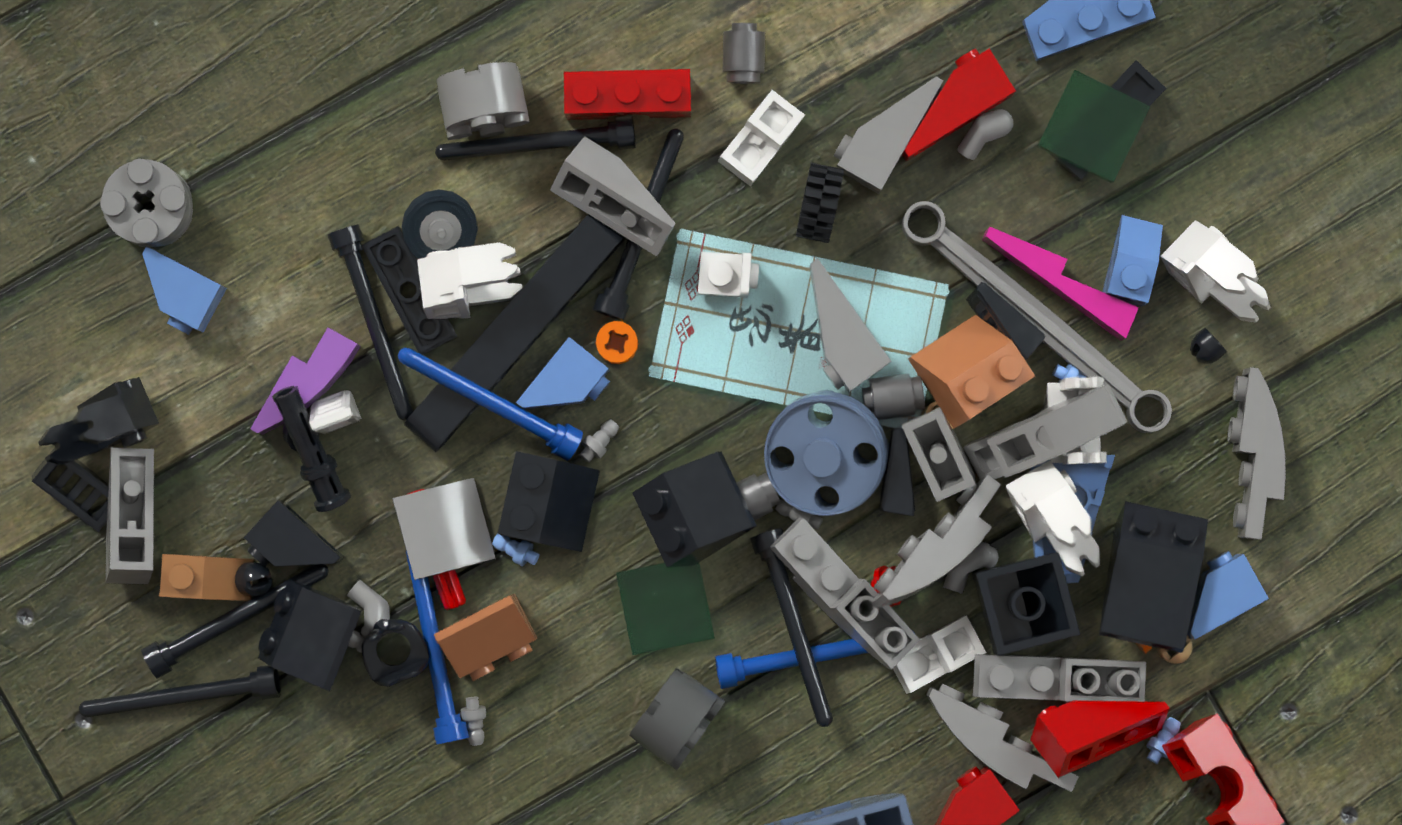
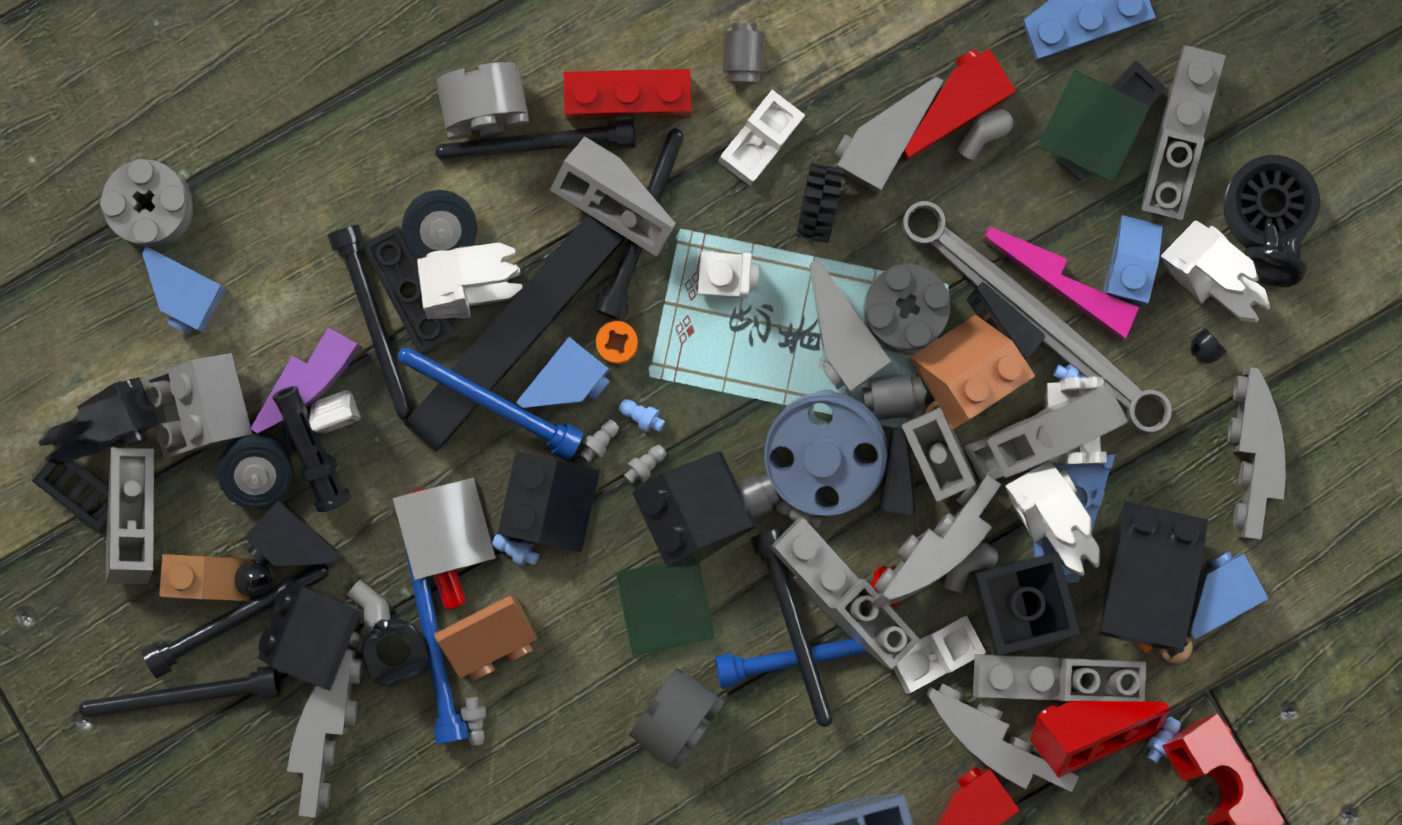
(197, 405): none -> light grey slope
(255, 471): none -> black wheel
(323, 715): none -> light grey slope
(641, 467): none -> light grey piece
(646, 417): none -> light blue piece
(929, 298): none -> dark grey brick
(1182, 132): none -> light grey slope
(1278, 265): none -> black piece
(1279, 167): none -> black wheel

